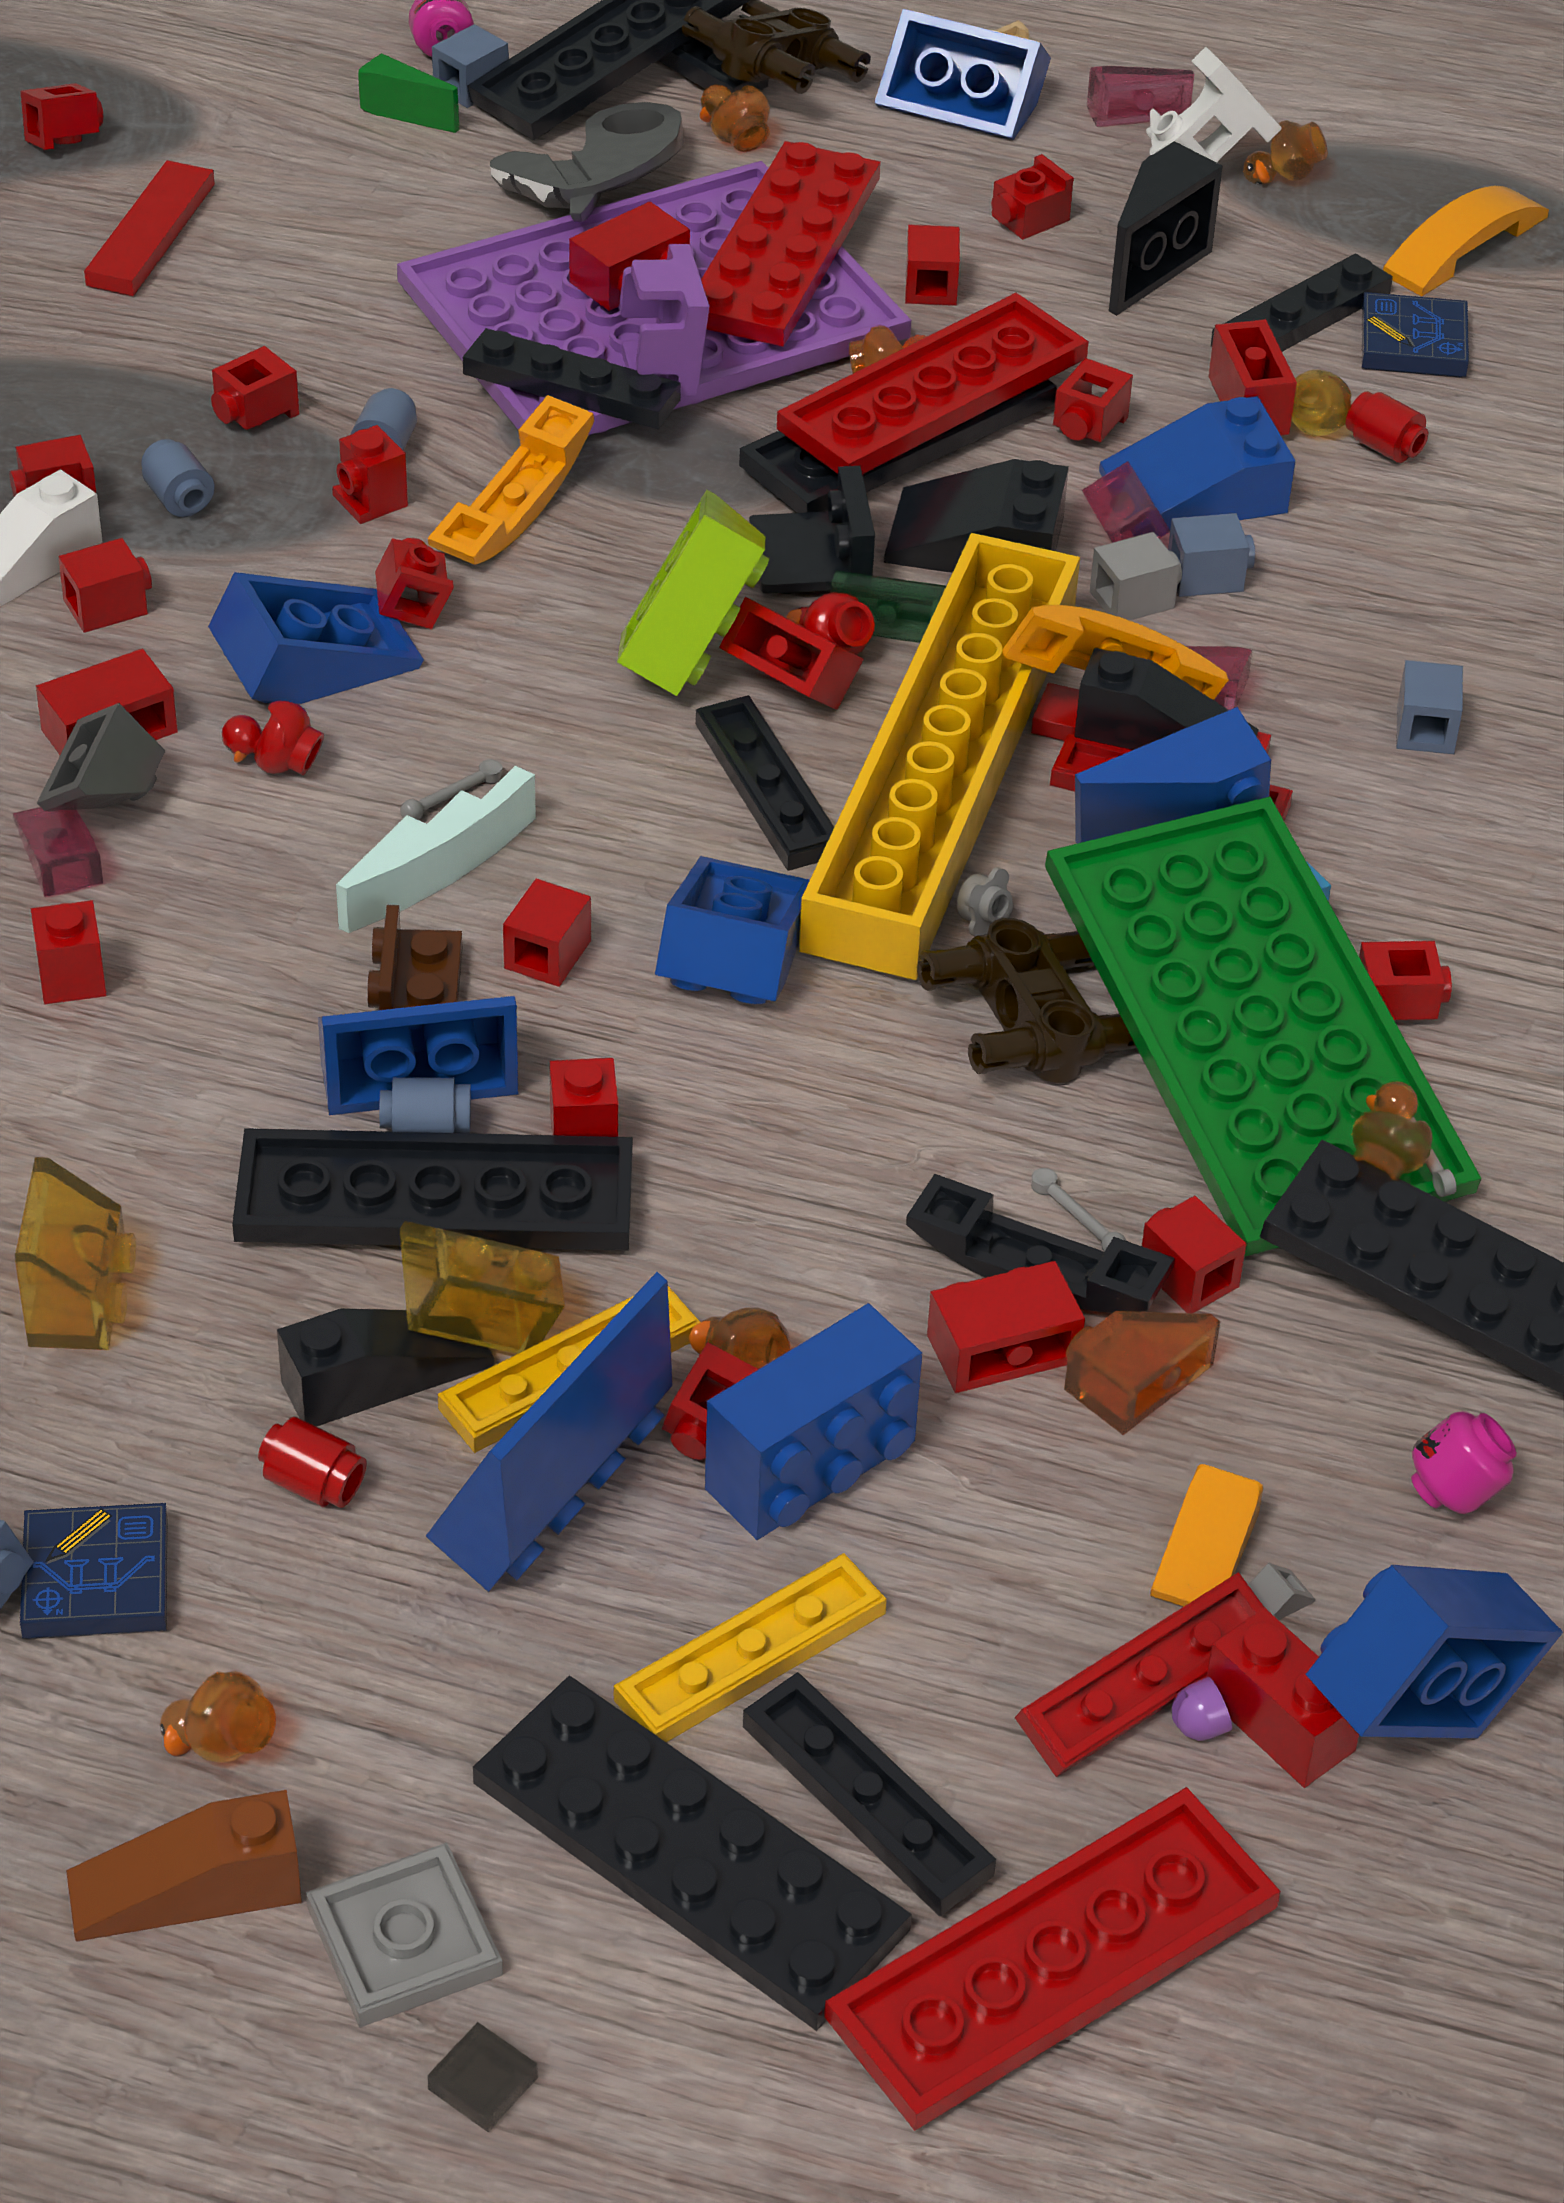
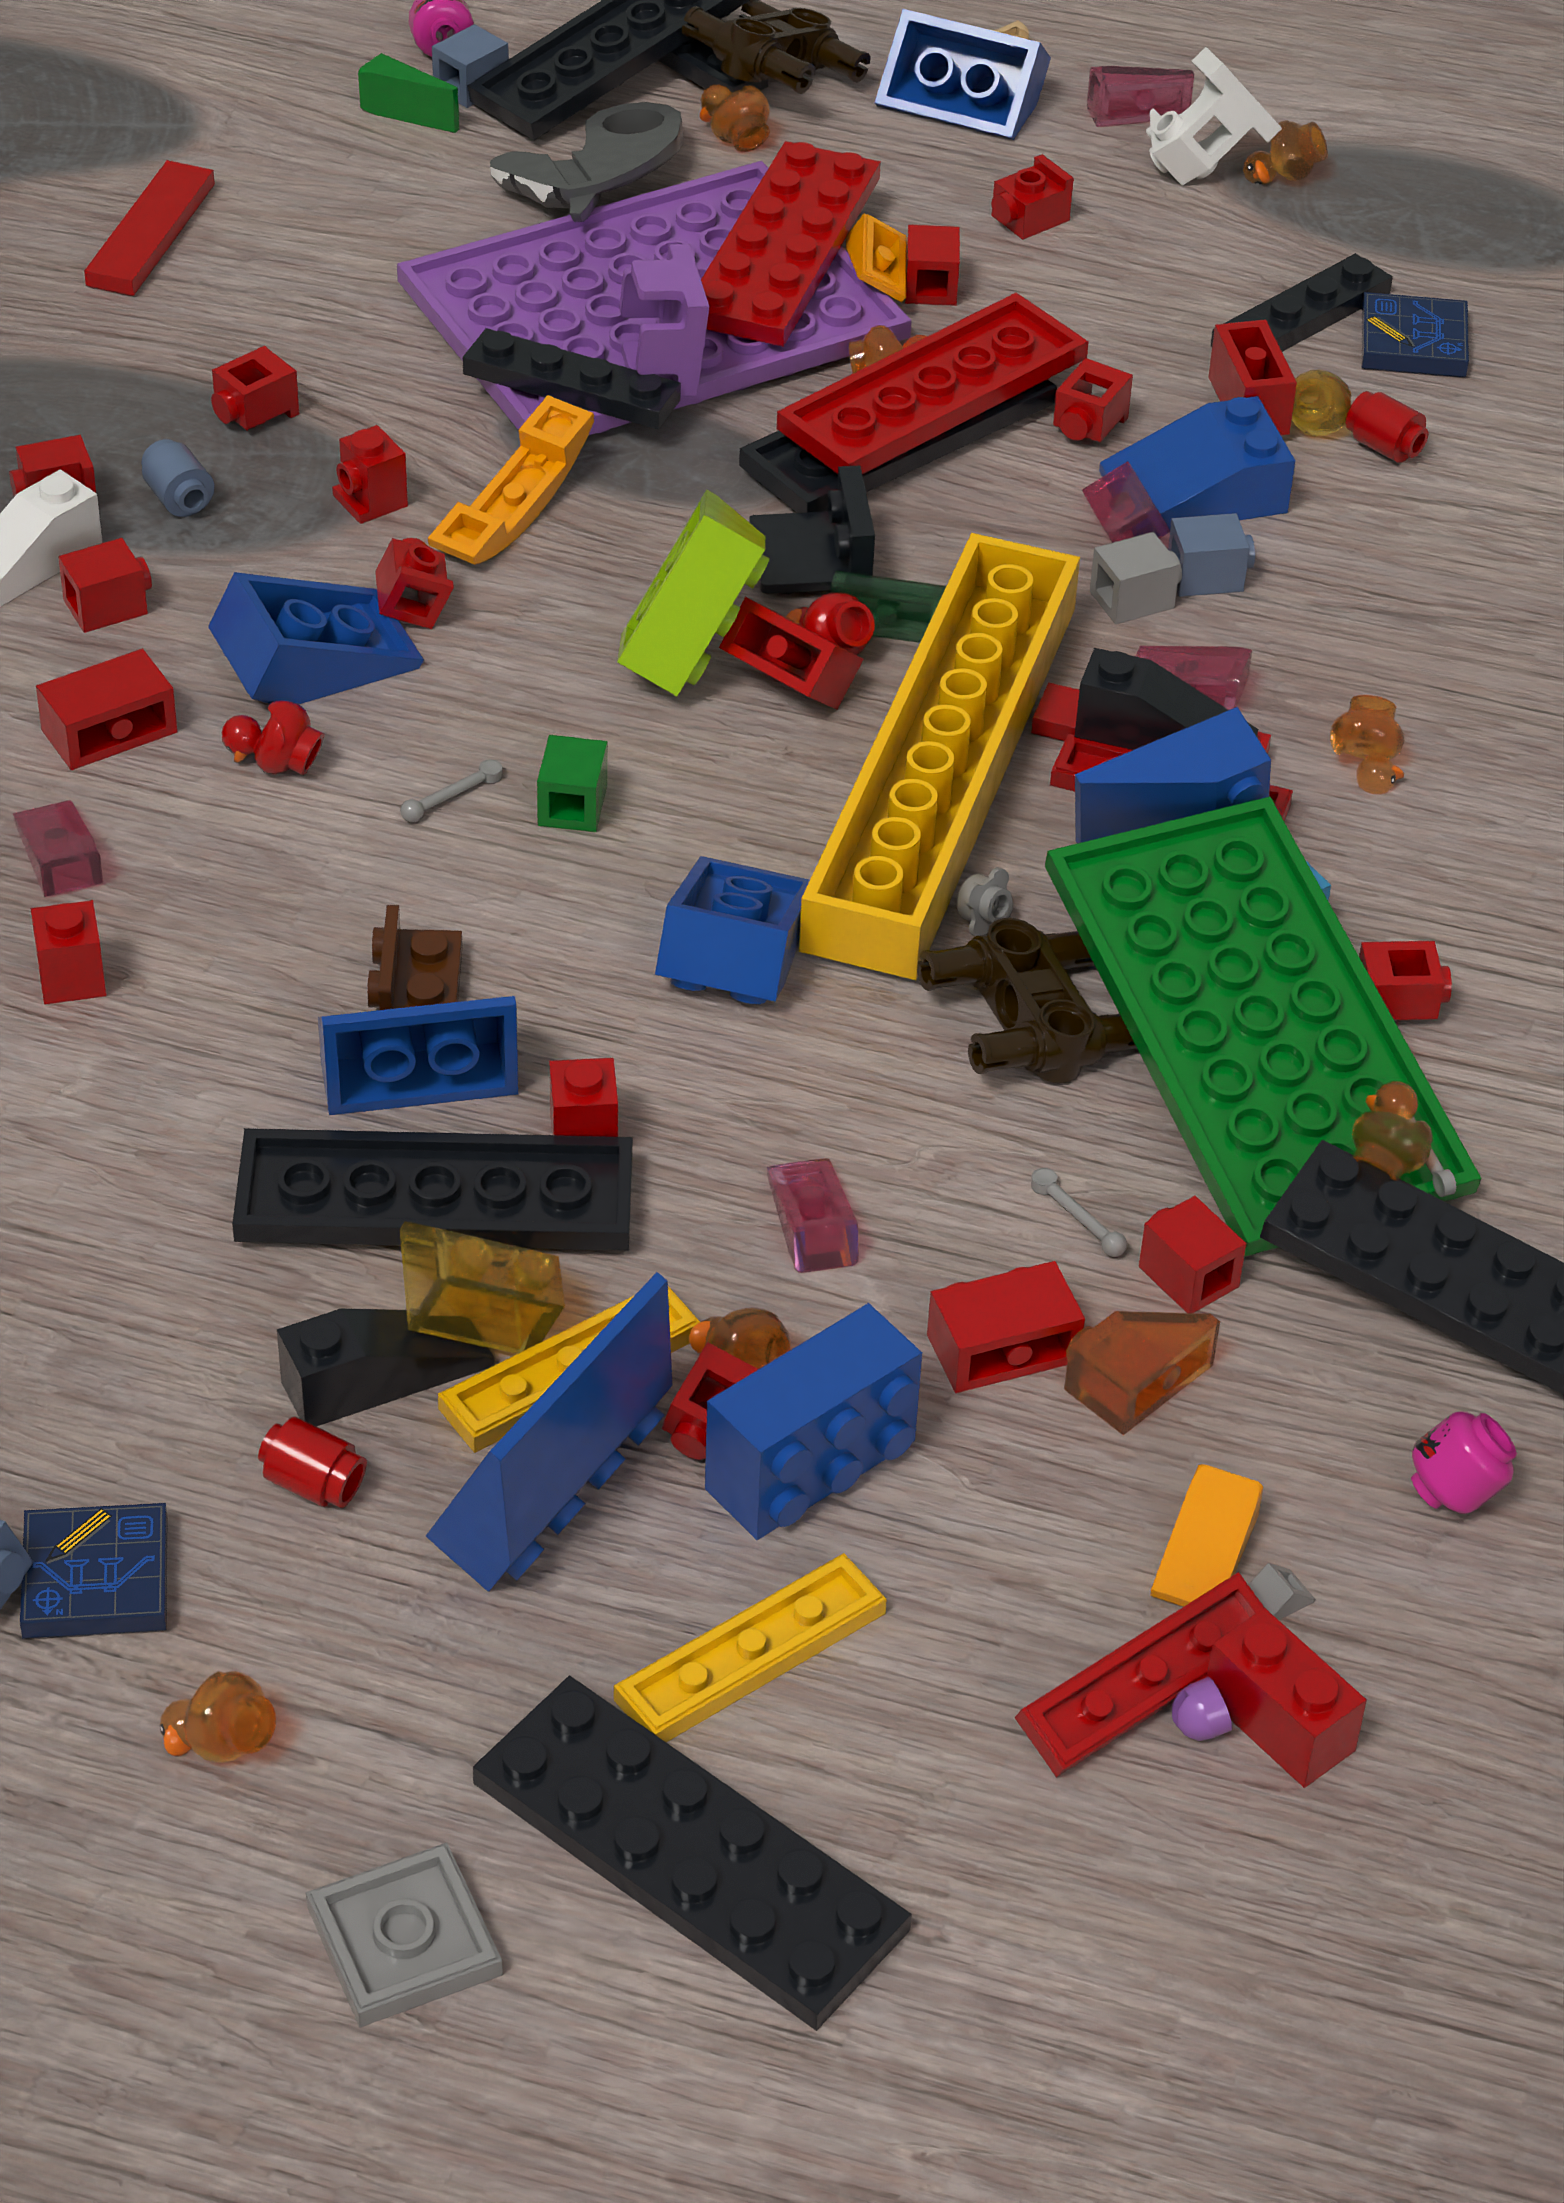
(60, 114): red brick -> none
(71, 1261): clear yellow slope -> none
(103, 763): dark grey slope -> none
(192, 1869): dark orange slope -> none
(392, 412): sand blue brick -> none
(426, 1106): sand blue brick -> none
(428, 857): light aqua slope -> none
(482, 2076): clear smoke tile -> none
(547, 932): red brick -> none
(572, 783): none -> green brick
(605, 250): red brick -> none
(766, 780): black tile -> none
(814, 1215): none -> clear pink slope
(869, 1794): black plate -> none
(879, 255): none -> light orange slope
(964, 1228): black slope -> none
(1002, 501): black slope -> none
(1050, 1957): red plate -> none
(1071, 633): light orange slope -> none
(1164, 223): black slope -> none
(1370, 734): none -> clear orange animal
(1429, 707): sand blue brick -> none
(1432, 1652): blue brick -> none
(1457, 228): light orange slope -> none

